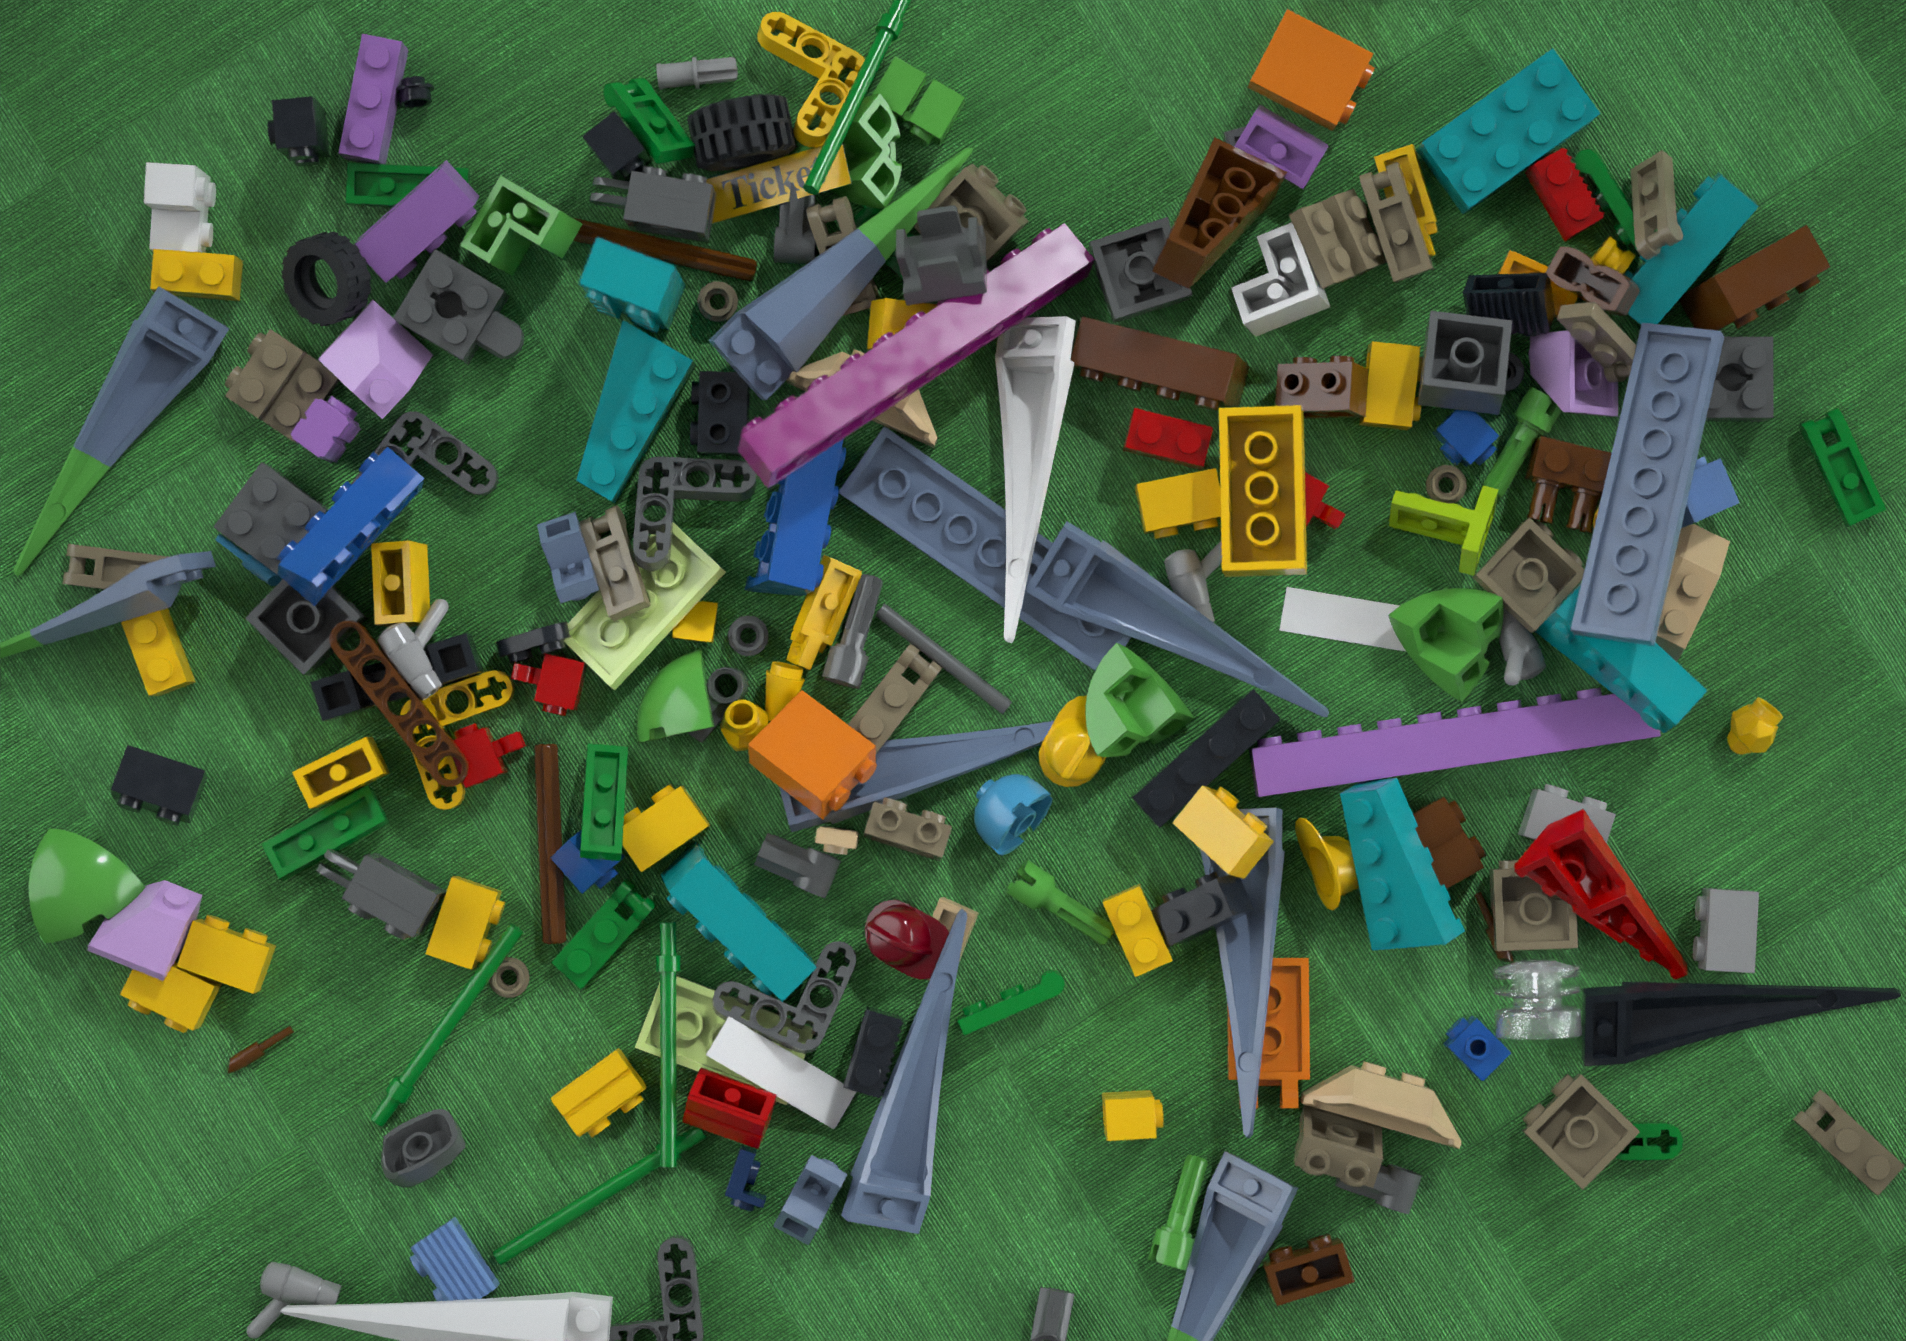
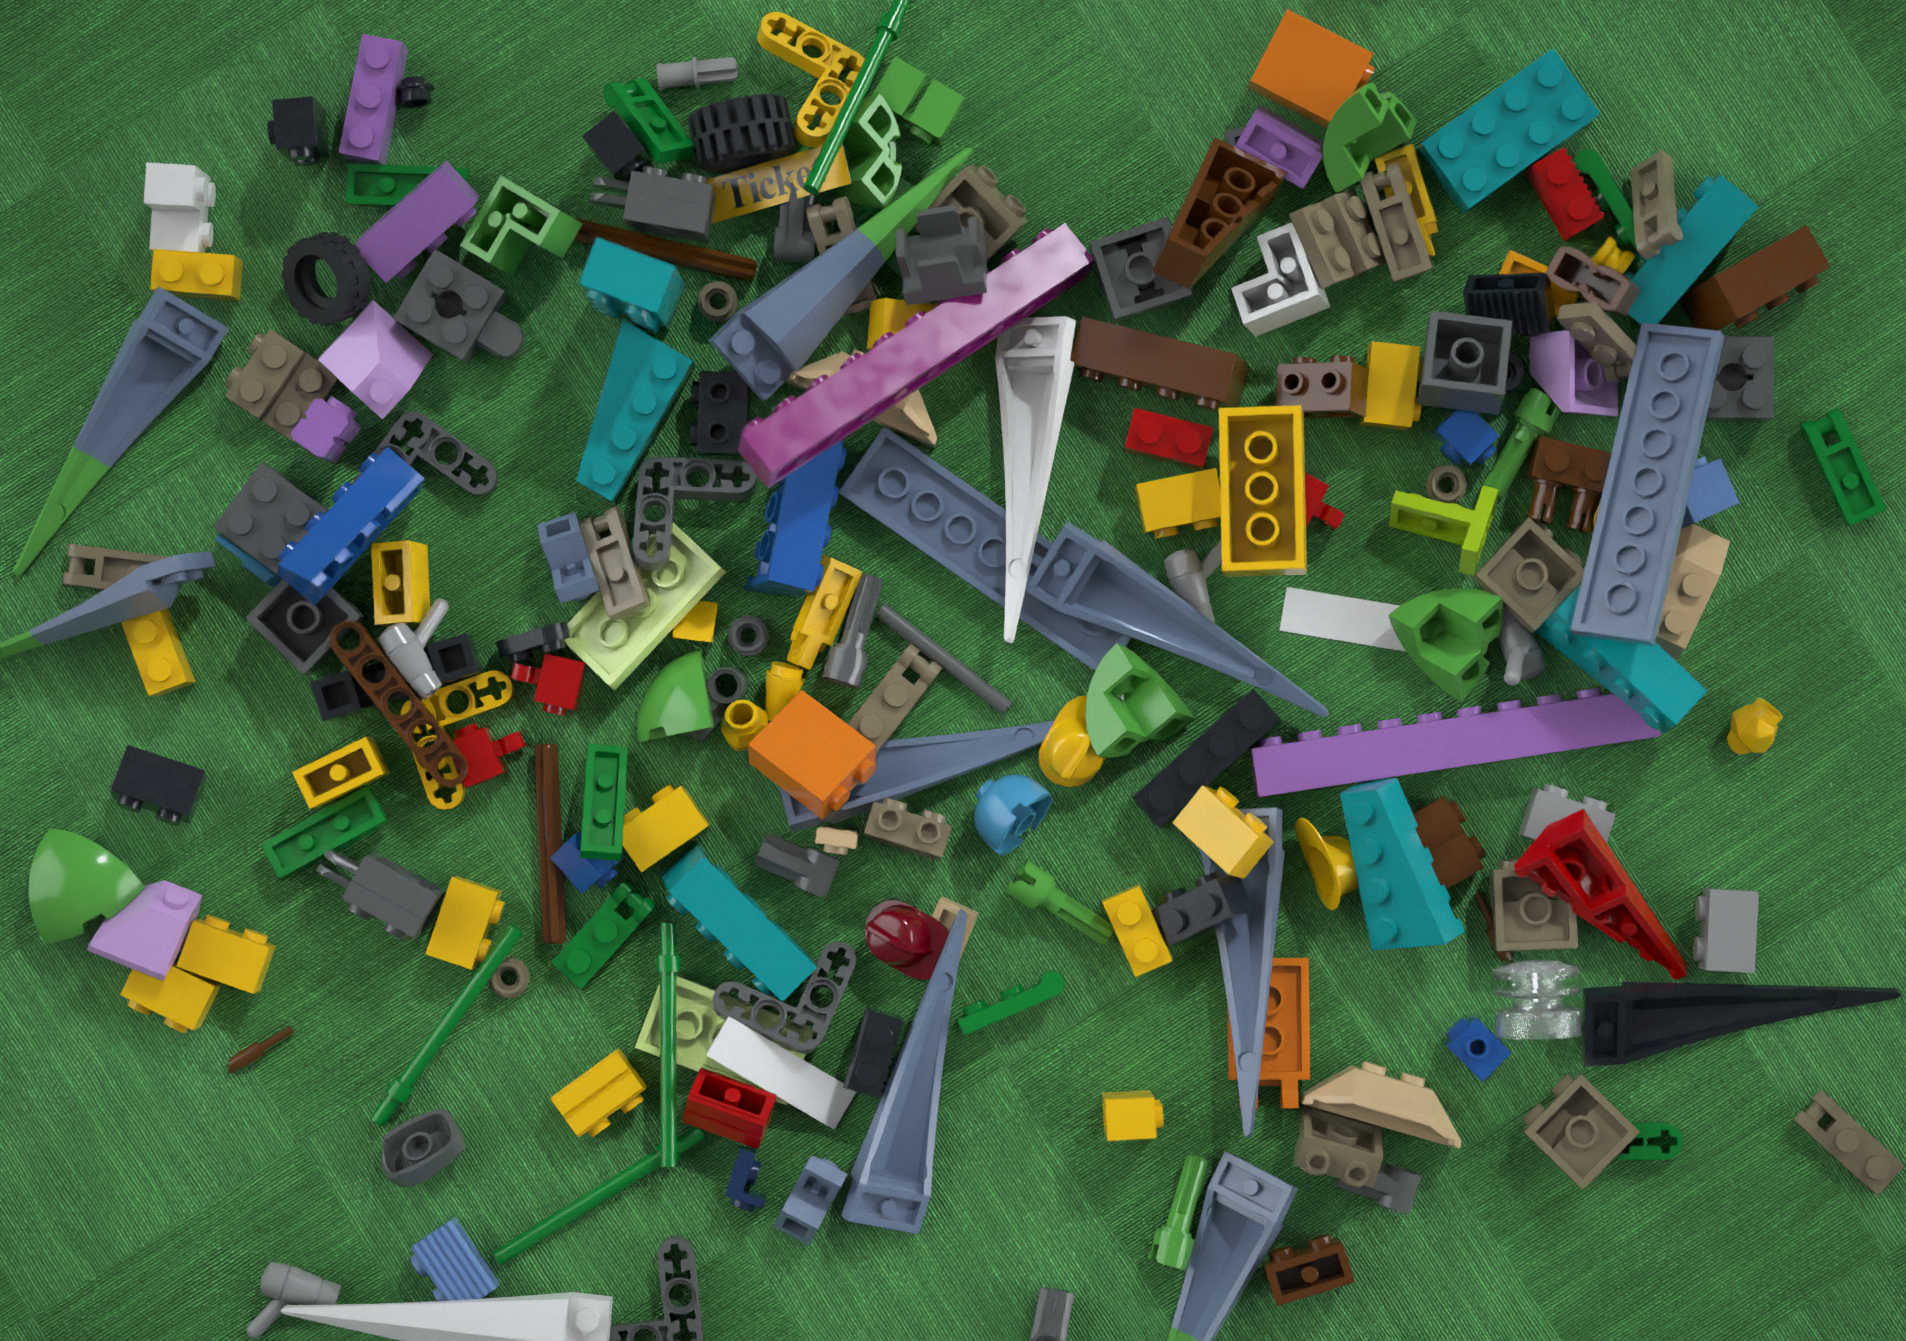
(1362, 130): none -> bright green brick

